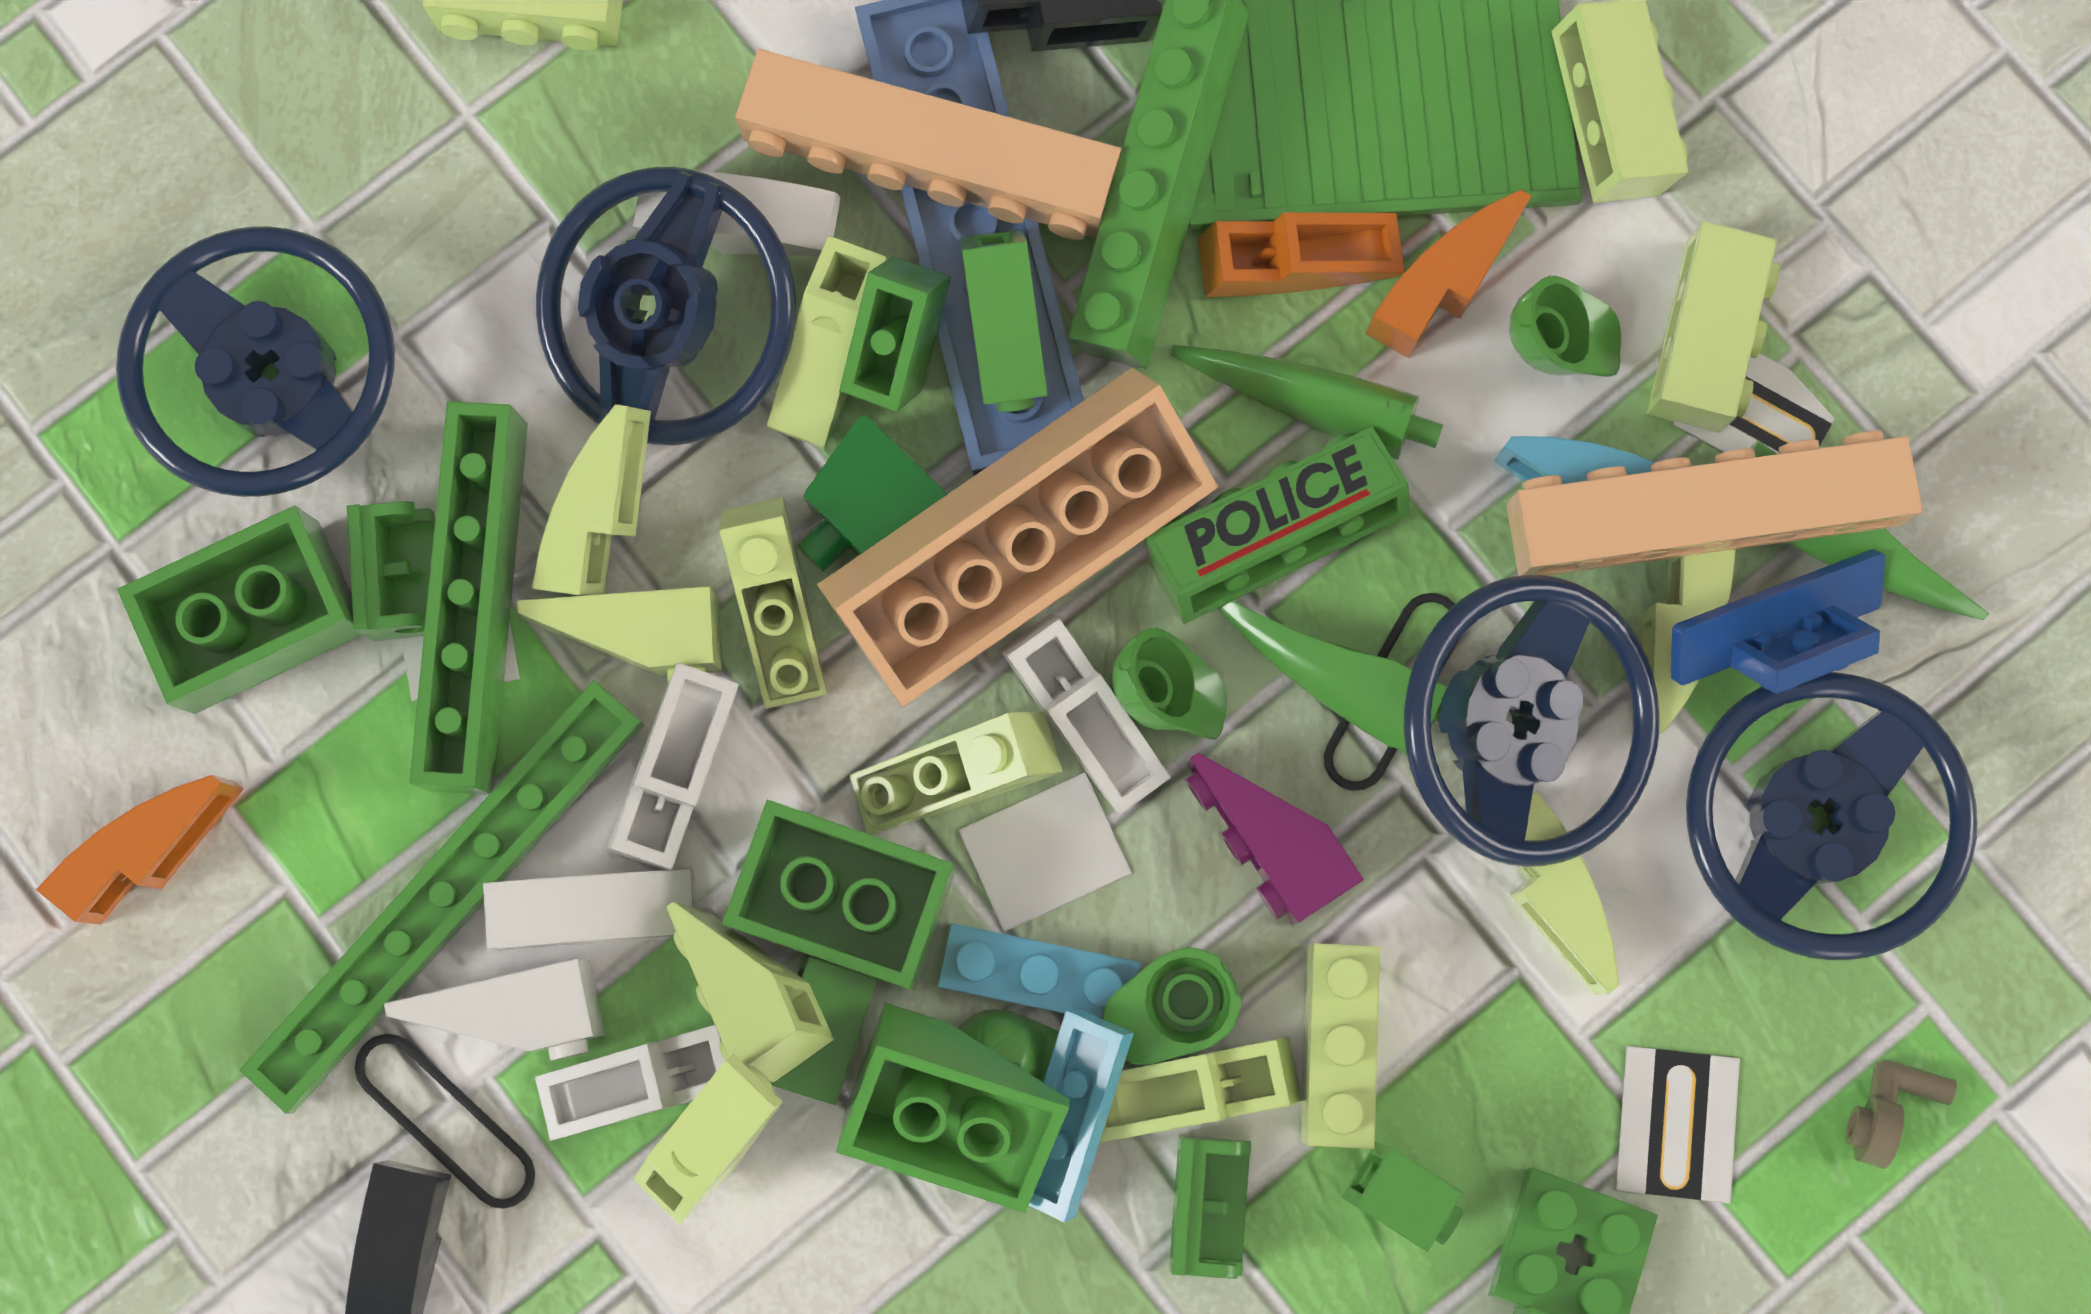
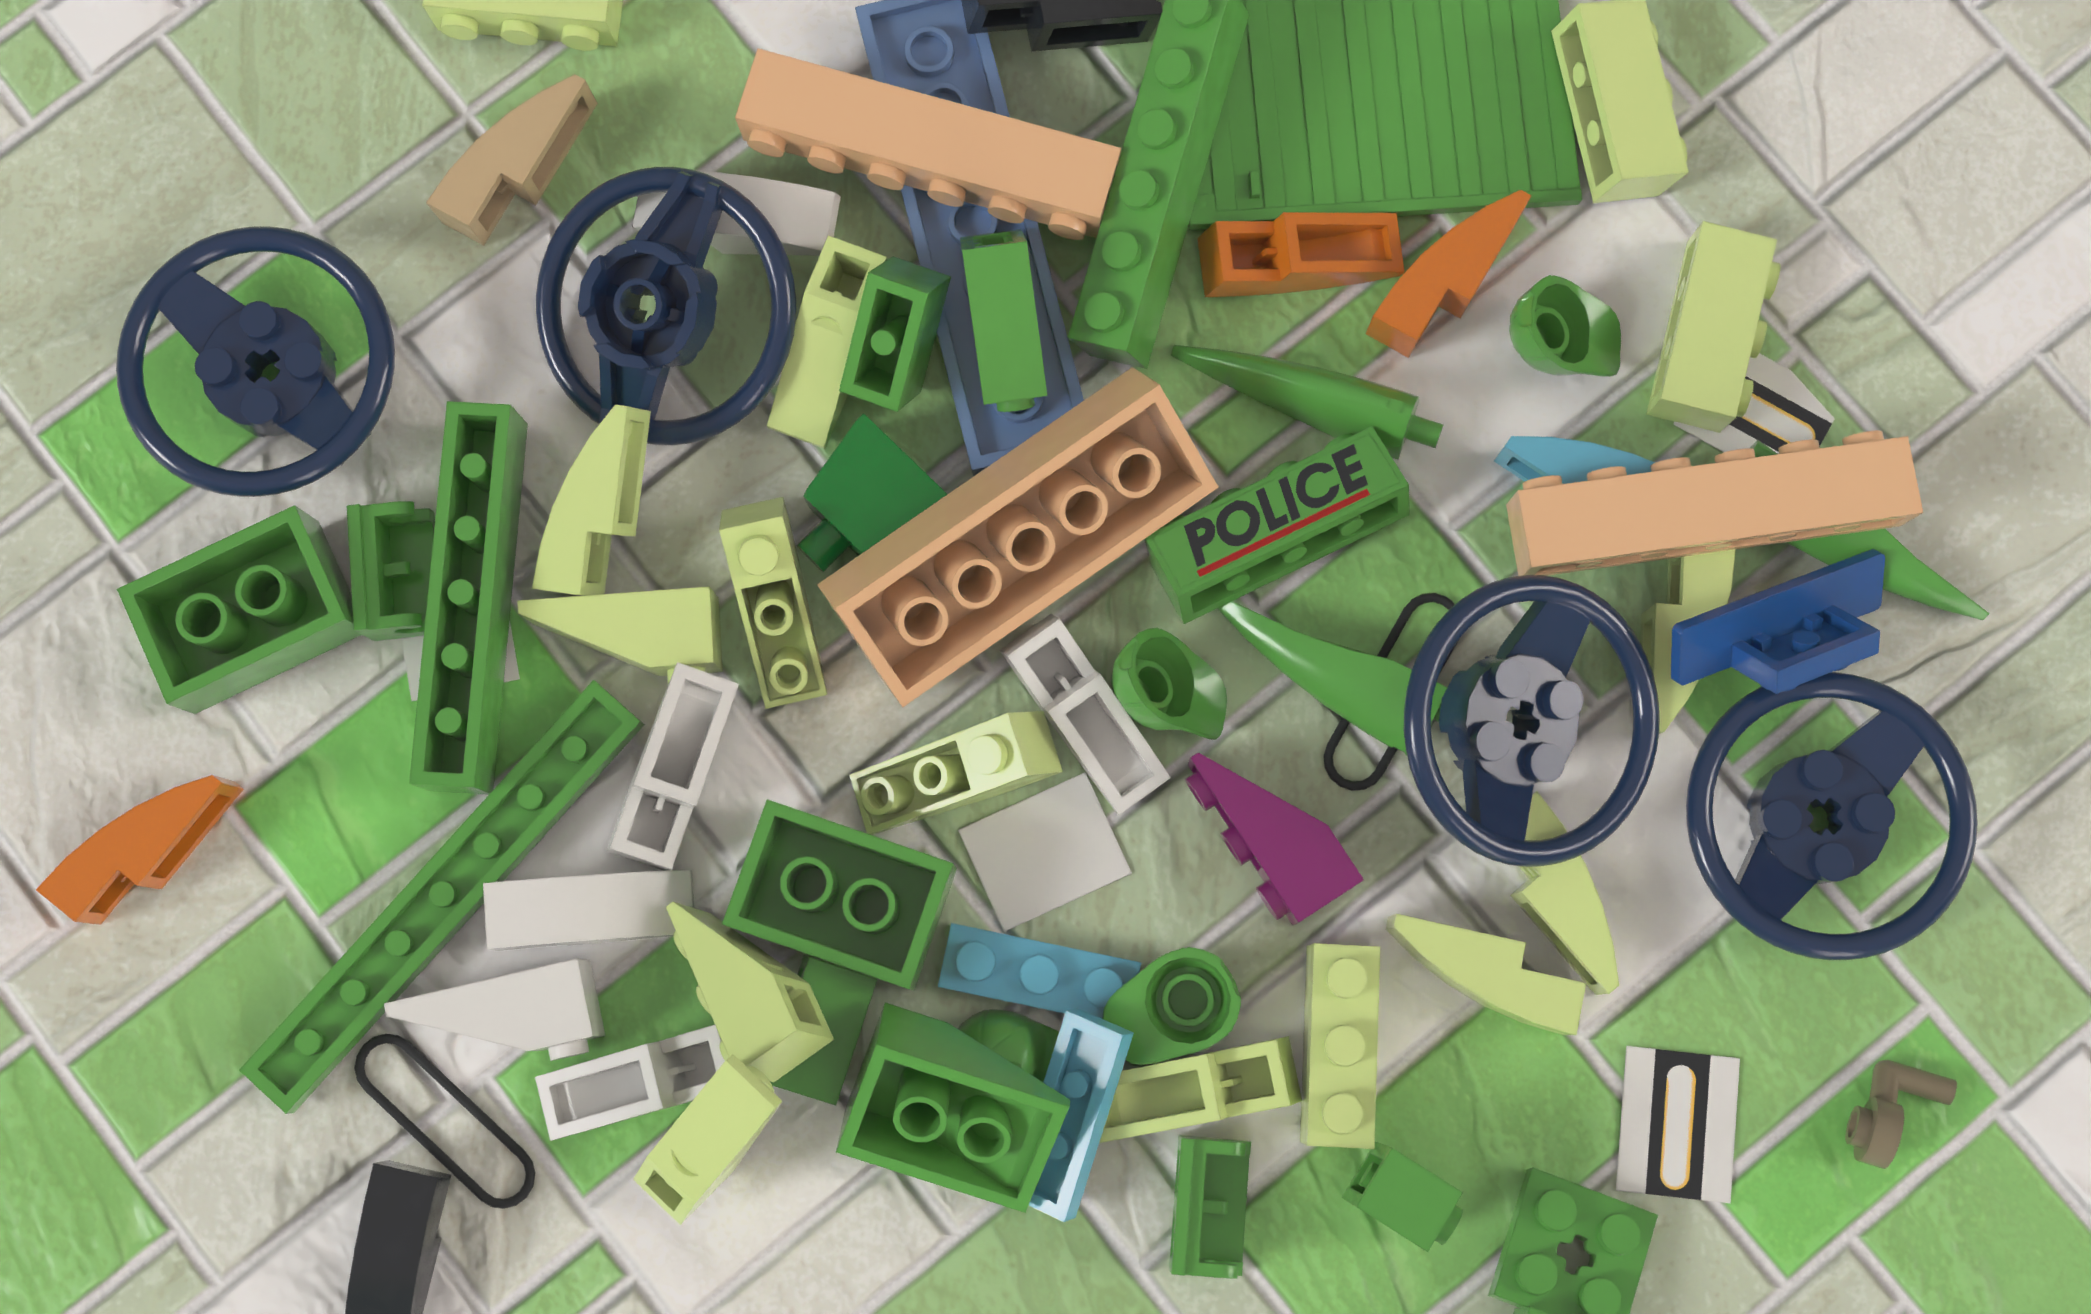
(513, 159): none -> tan slope
(1491, 973): none -> yellowish green slope

